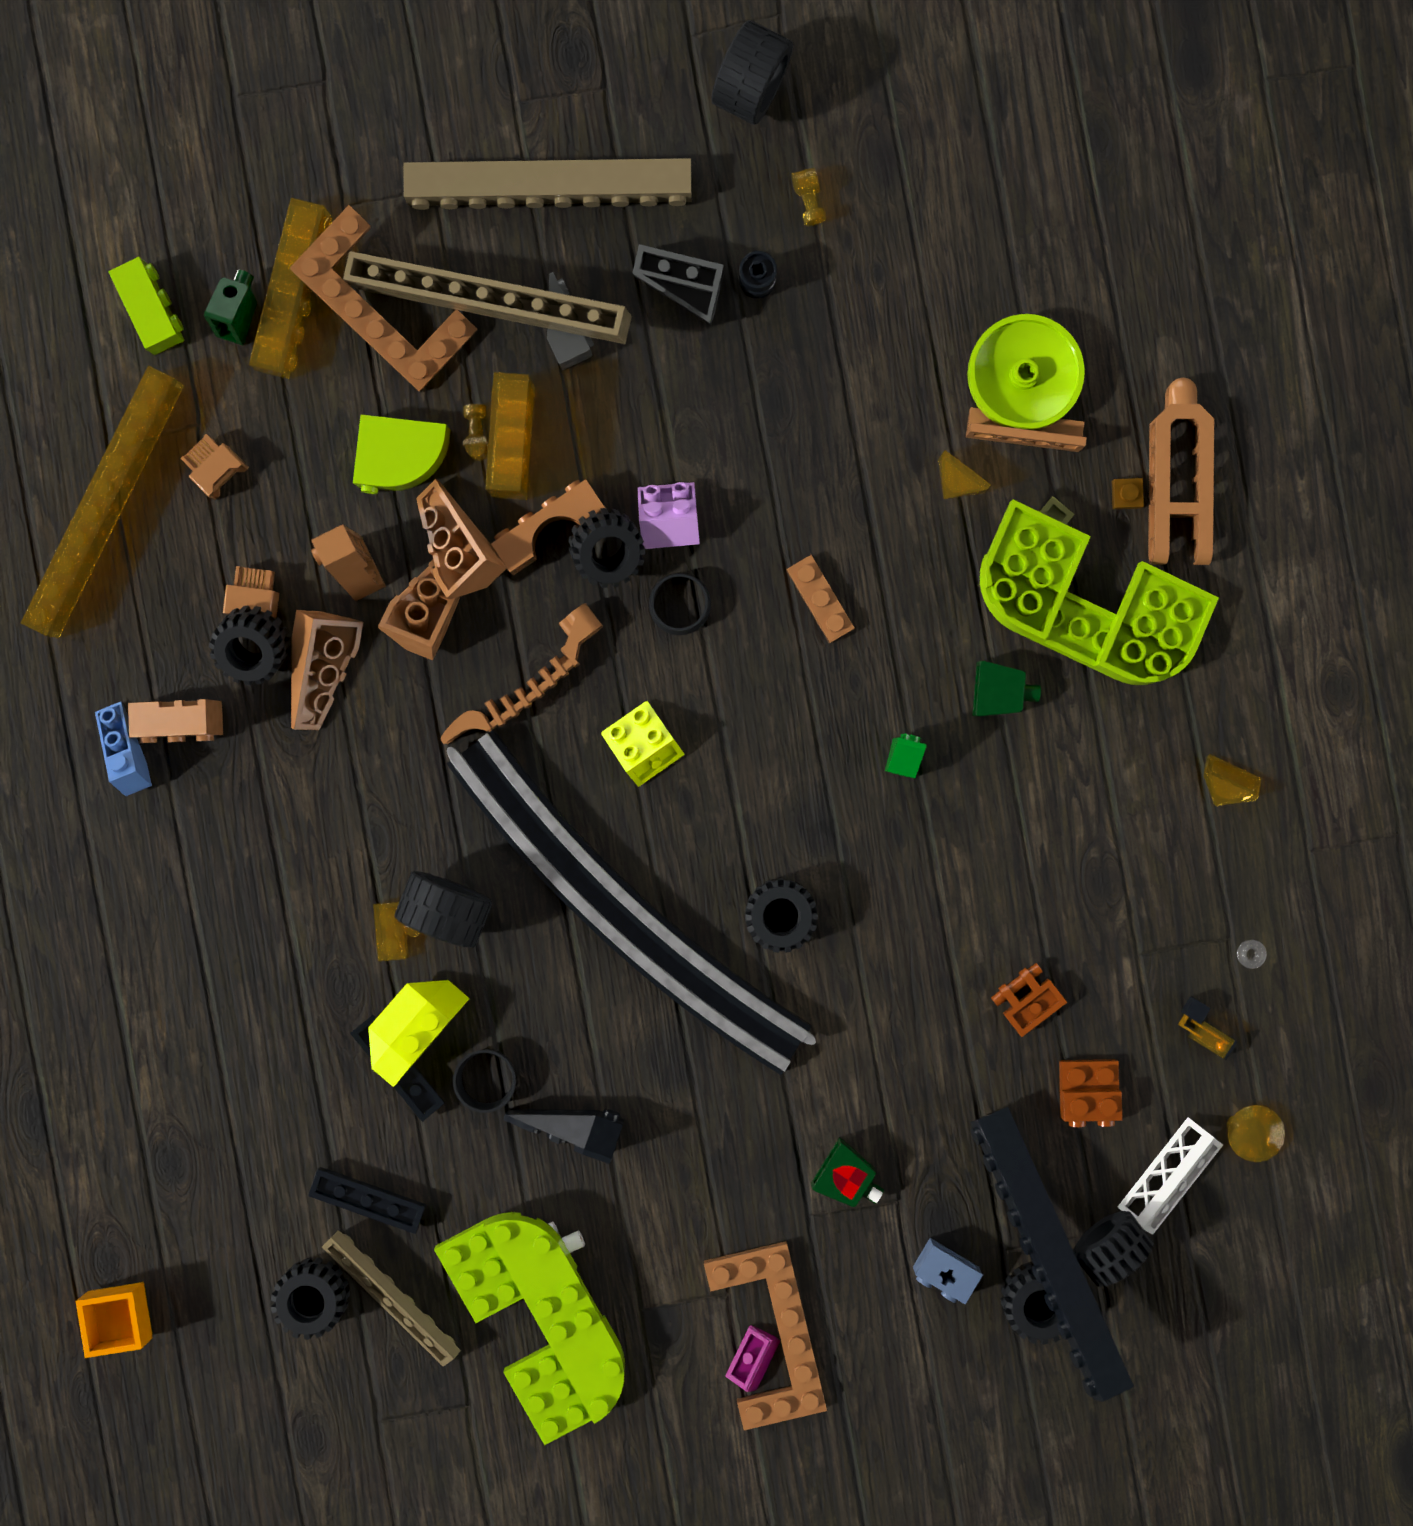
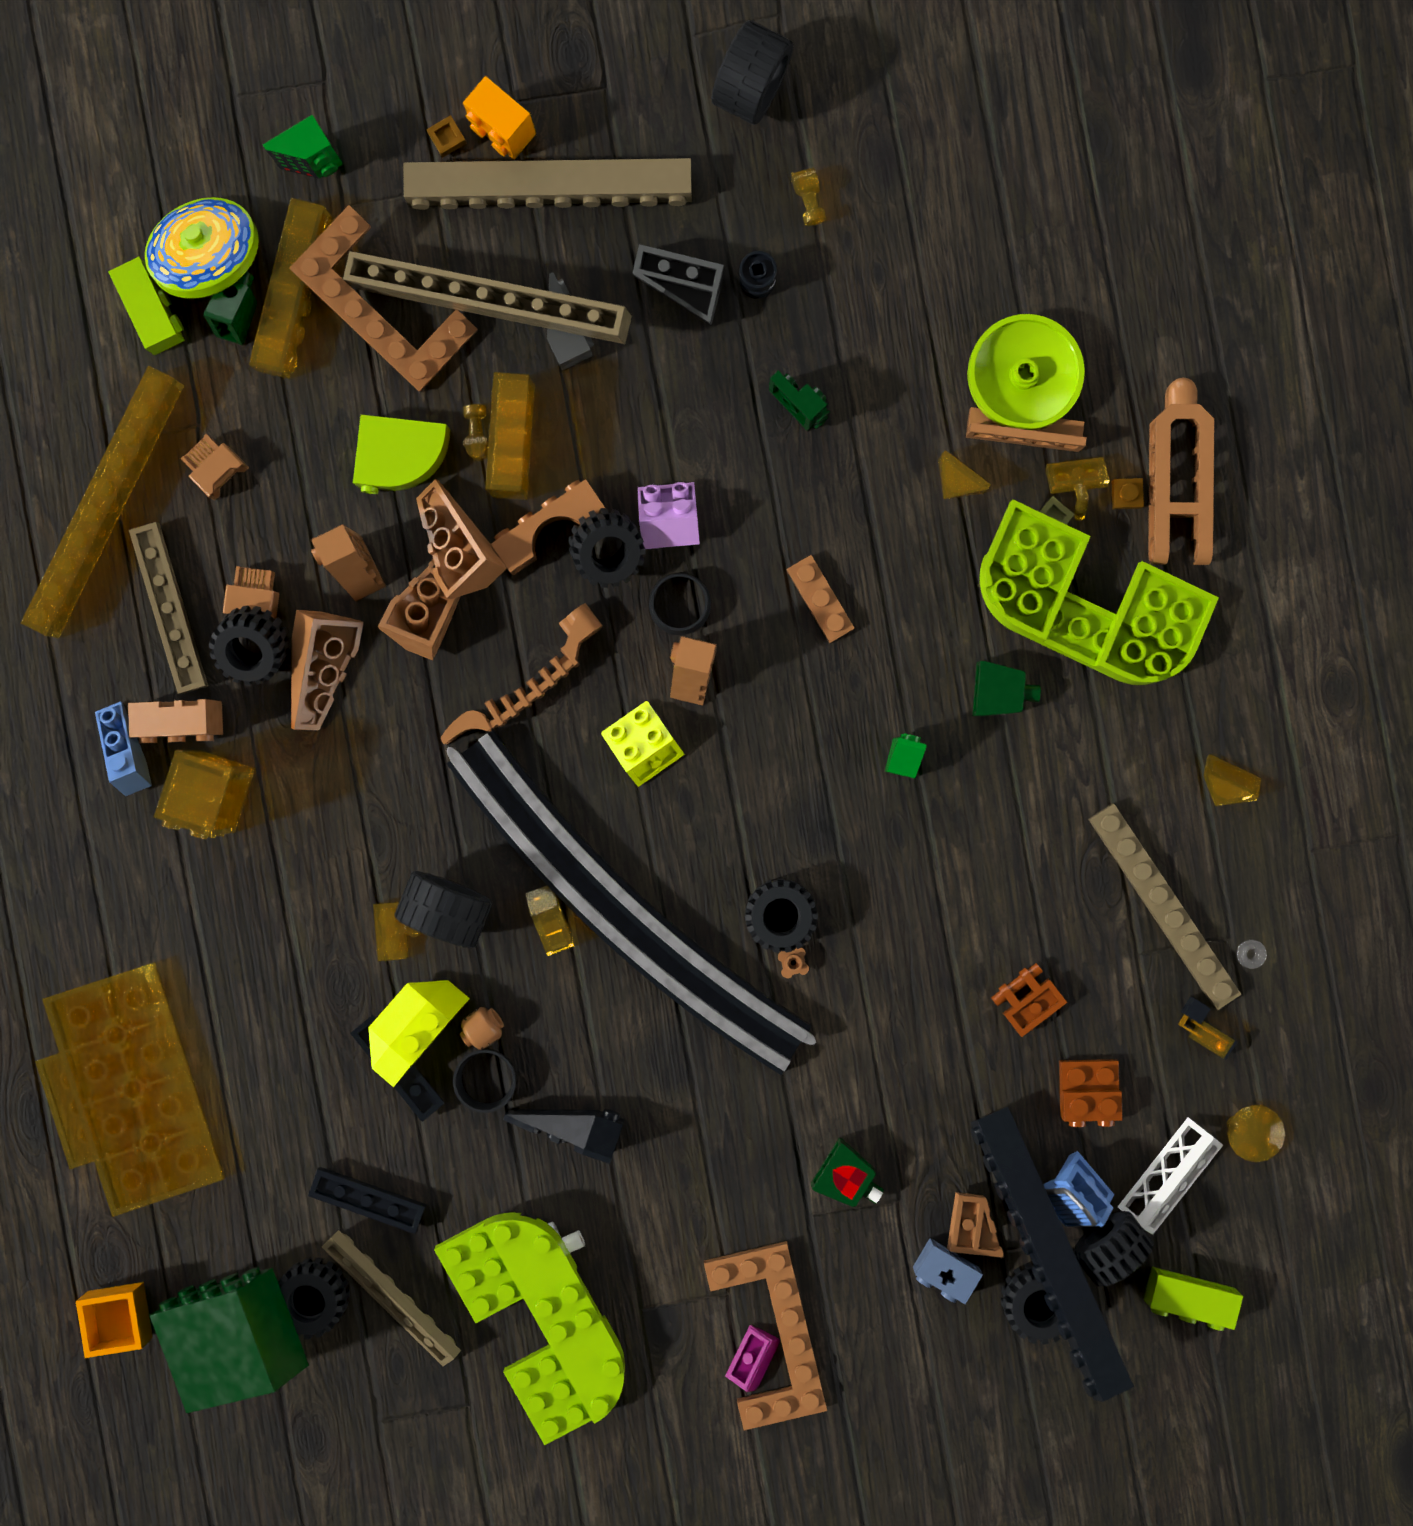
(126, 1091): none -> clear yellow slope
(168, 608): none -> dark tan plate
(201, 247): none -> dish
(203, 793): none -> clear yellow container
(229, 1340): none -> dark green brick
(304, 150): none -> green slope
(446, 136): none -> pearl gold plate
(481, 1028): none -> medium nougat head
(499, 118): none -> light orange piece
(549, 920): none -> clear yellow slope
(691, 669): none -> medium nougat wedge
(800, 966): none -> medium nougat plate
(804, 405): none -> dark green plate
(972, 1227): none -> medium nougat wing
(1077, 477): none -> clear yellow plate
(1079, 1194): none -> medium blue piece
(1164, 907): none -> dark tan plate
(1193, 1299): none -> lime brick

